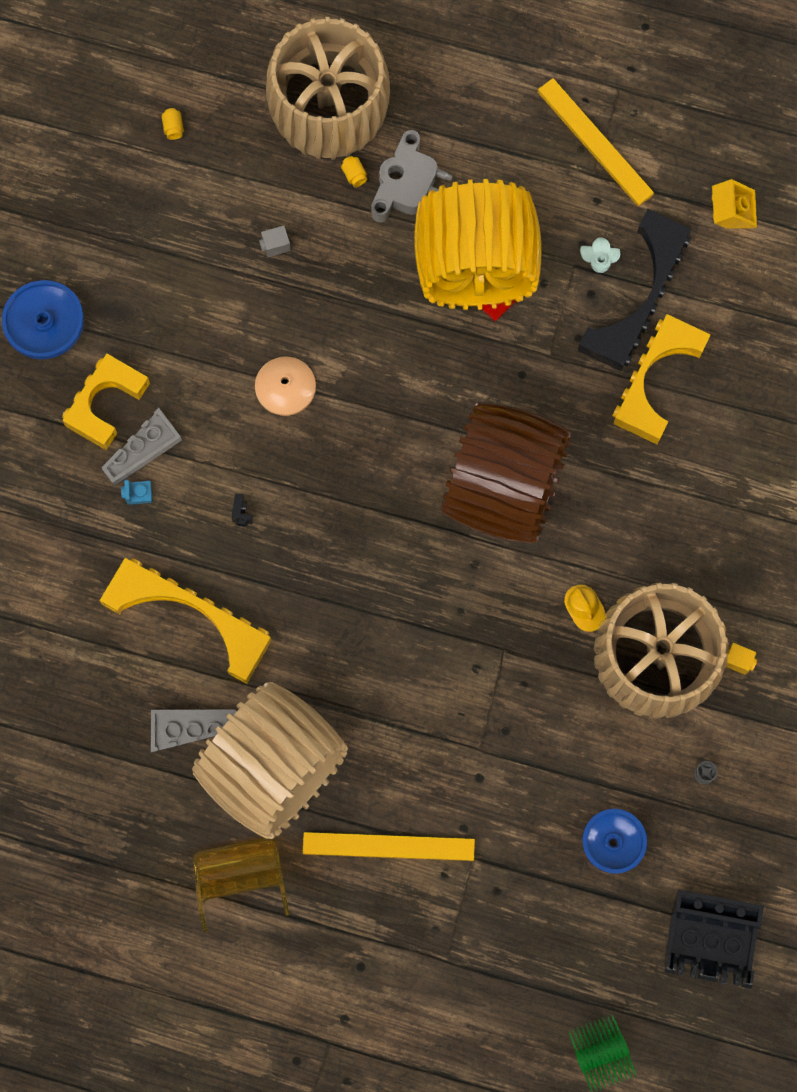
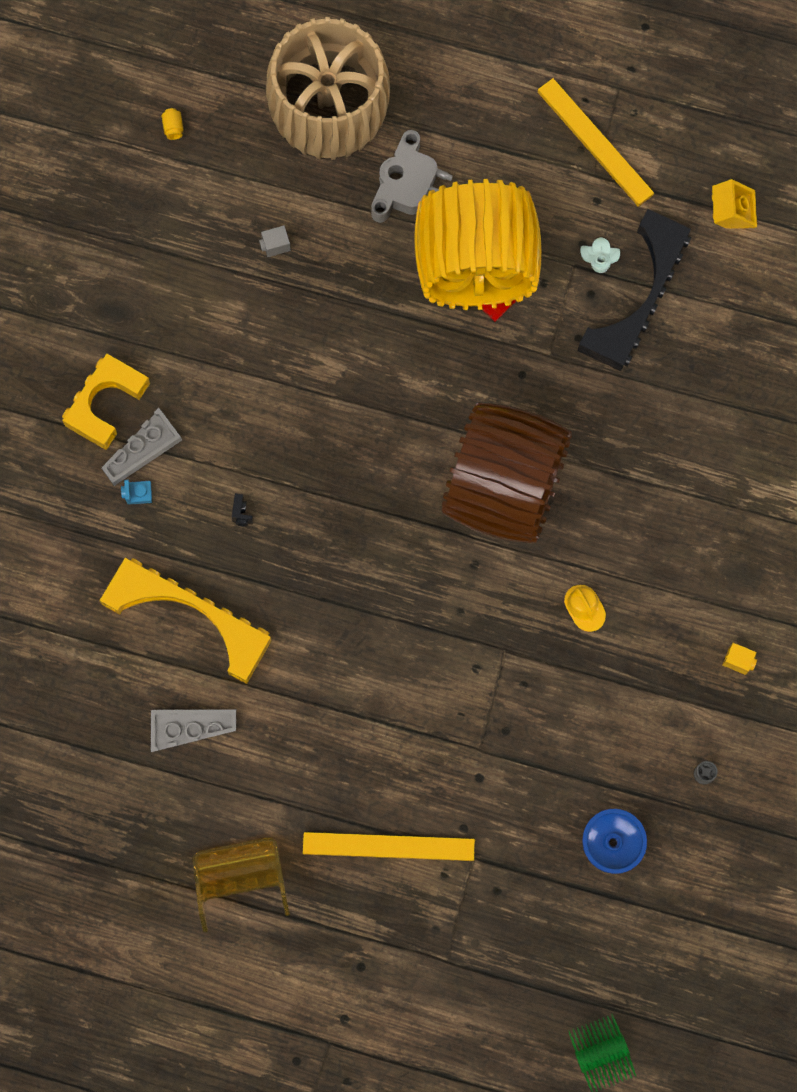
(42, 319): blue dish -> none
(269, 760): tan wheel -> none
(289, 397): light nougat dish -> none
(354, 171): yellow brick -> none
(672, 338): yellow arch -> none
(697, 613): tan wheel -> none
(713, 937): black slope -> none

